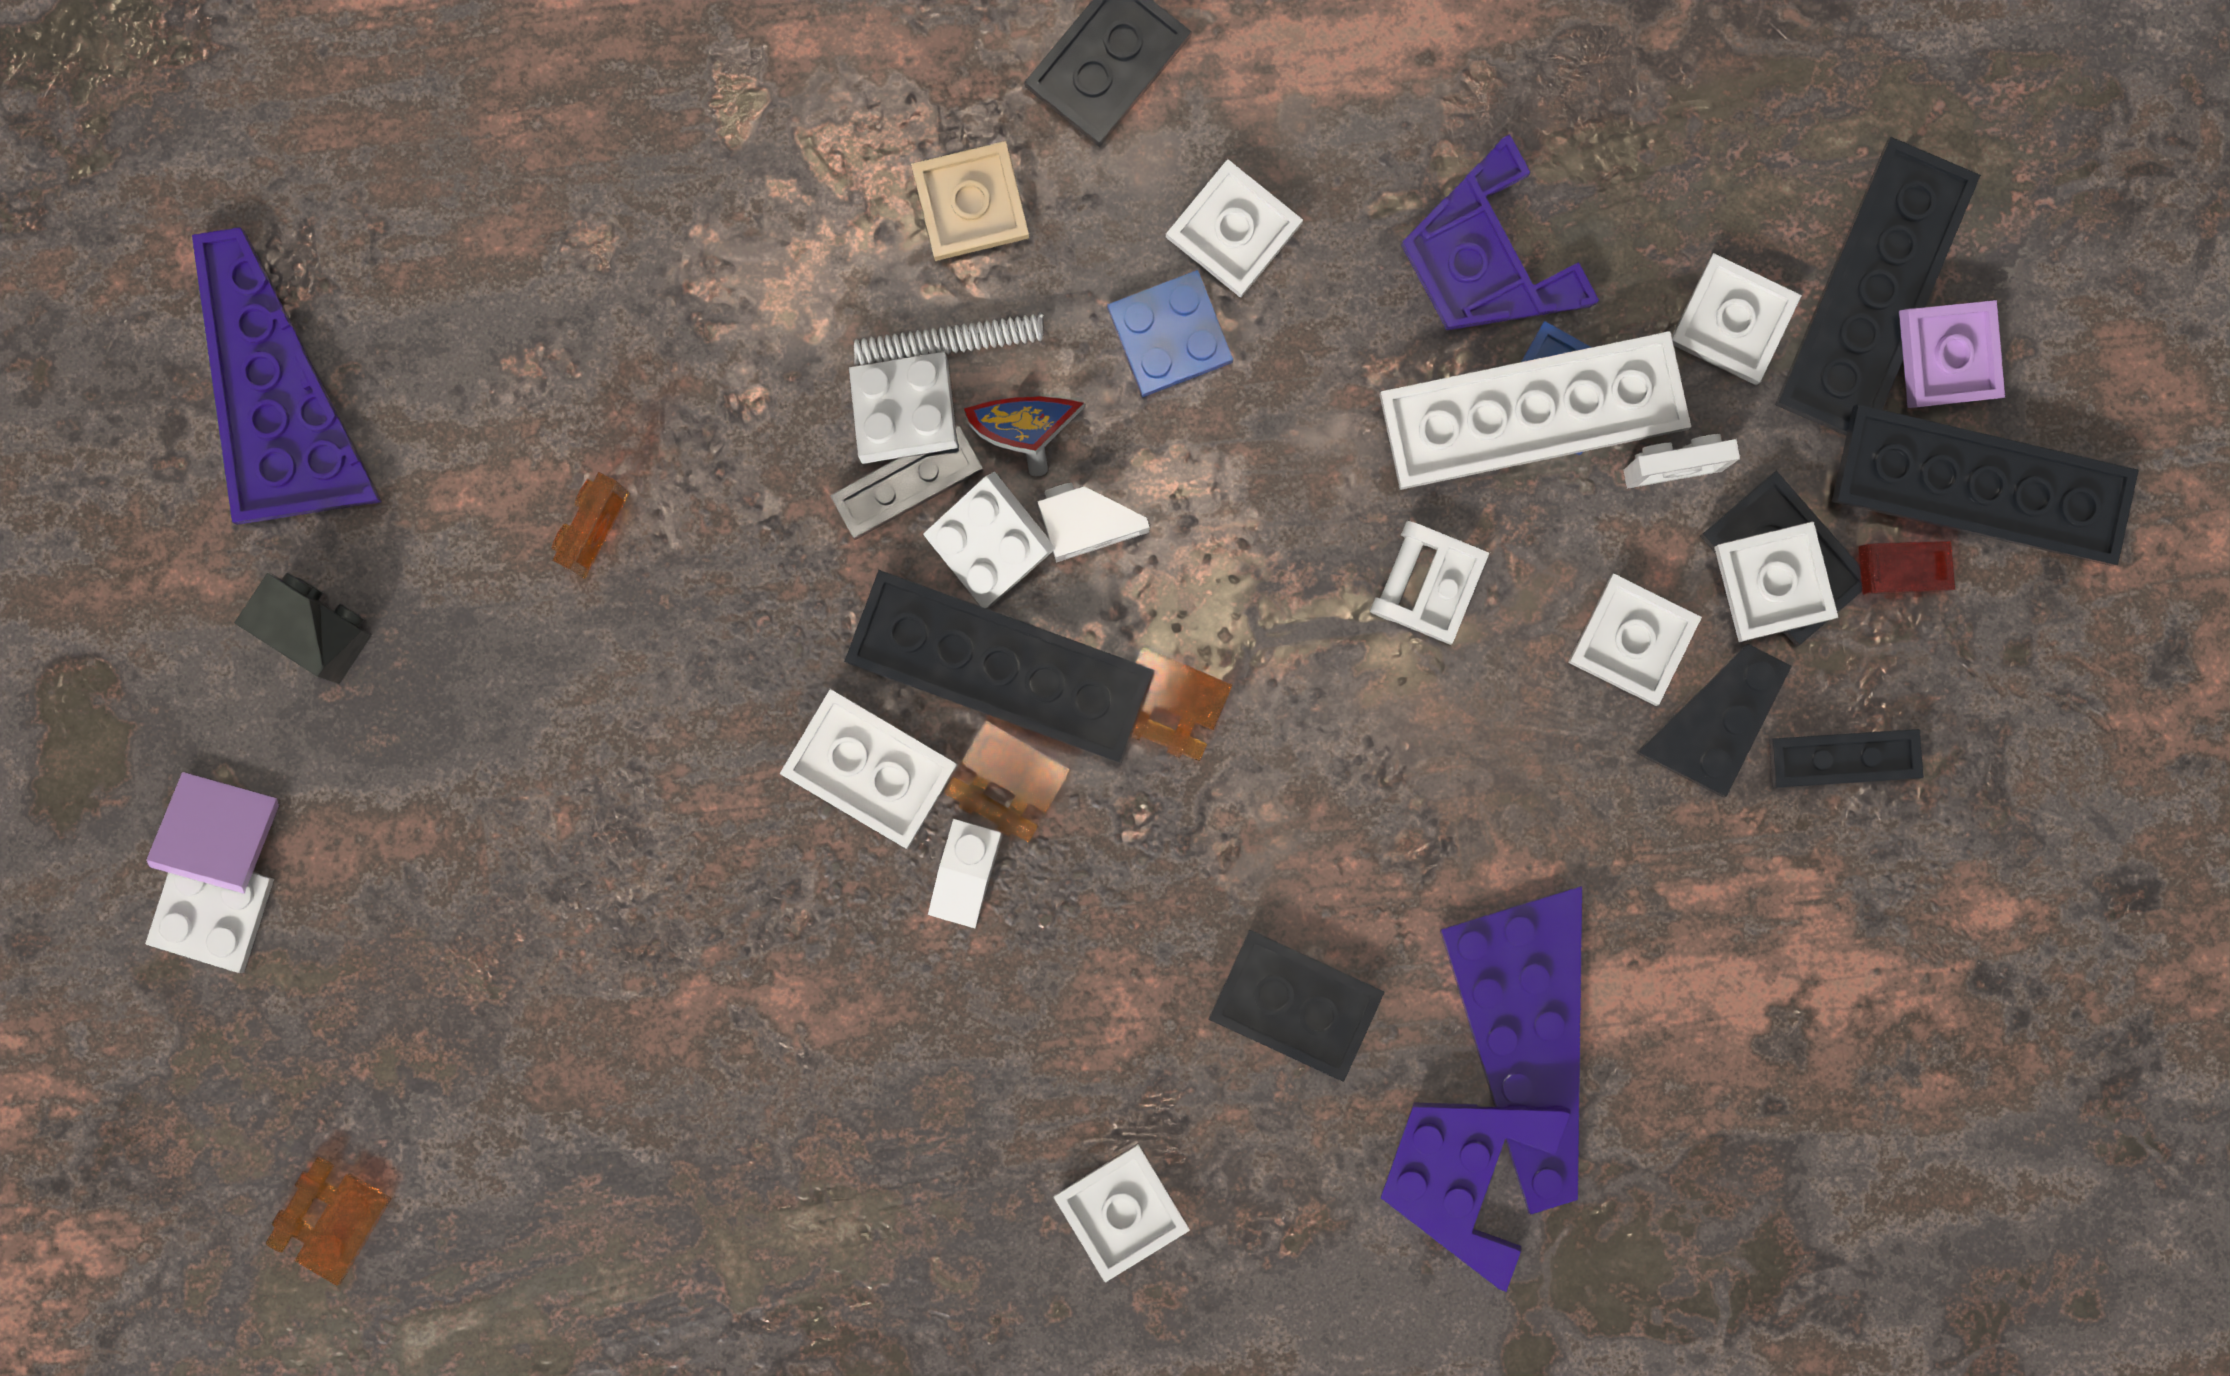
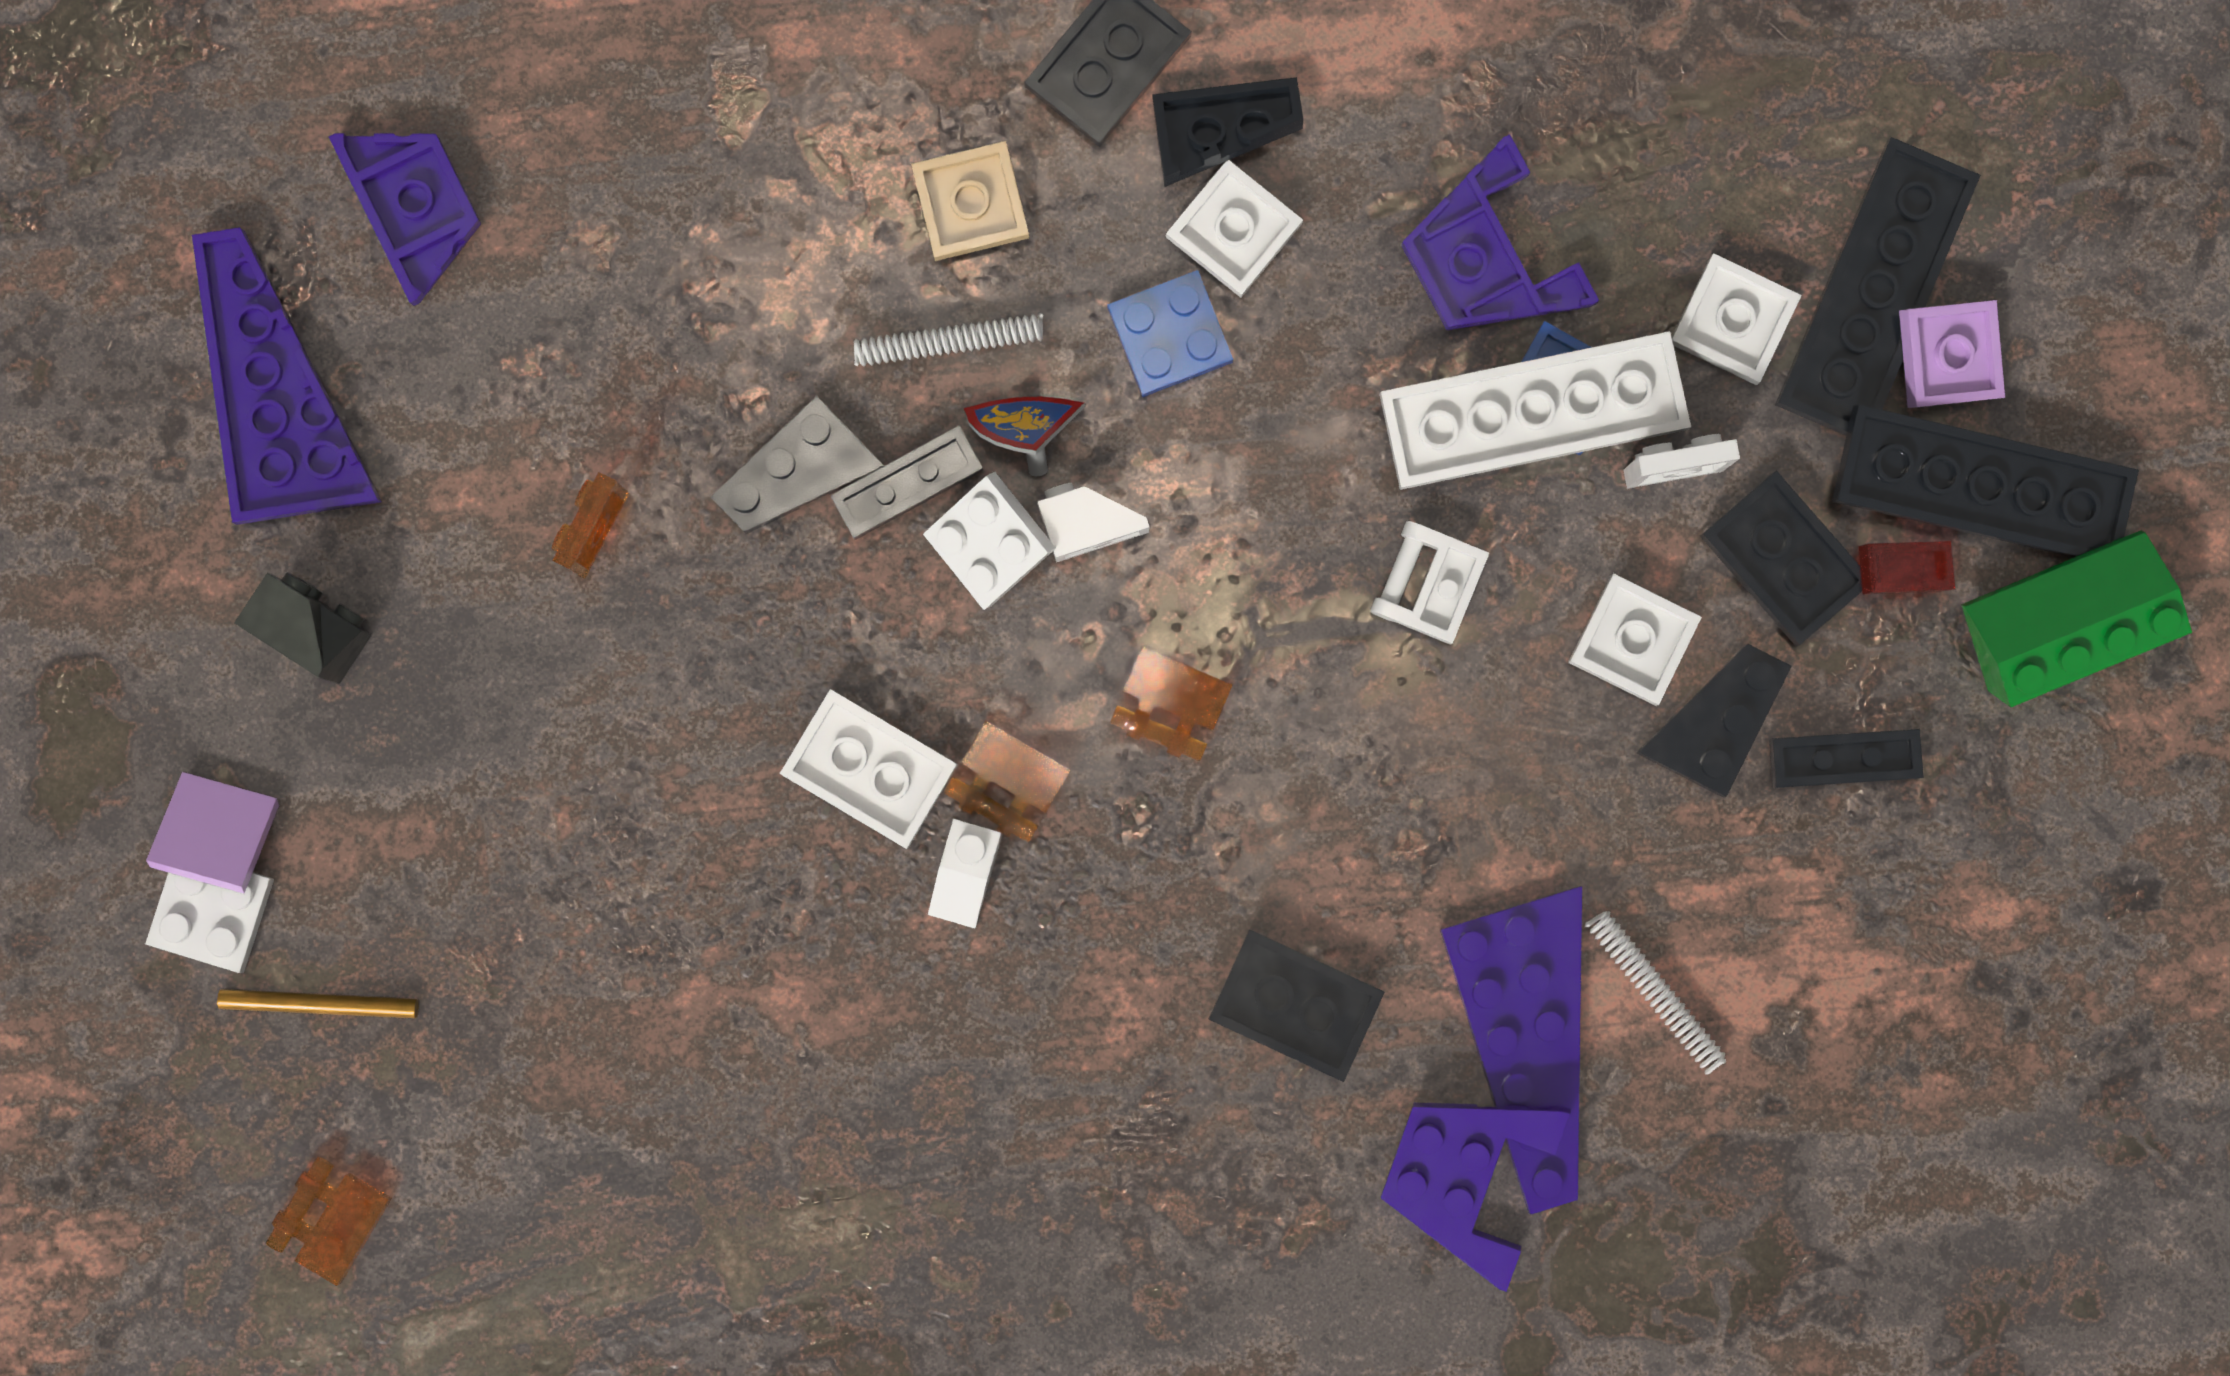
(318, 1003): none -> pearl gold bar
(410, 202): none -> dark purple wing
(798, 465): none -> wing
(903, 407): white plate -> none
(1000, 666): black plate -> none
(1121, 1213): white plate -> none
(1222, 122): none -> black wing
(1646, 968): none -> white piece
(1776, 581): white plate -> none
(2075, 619): none -> green slope

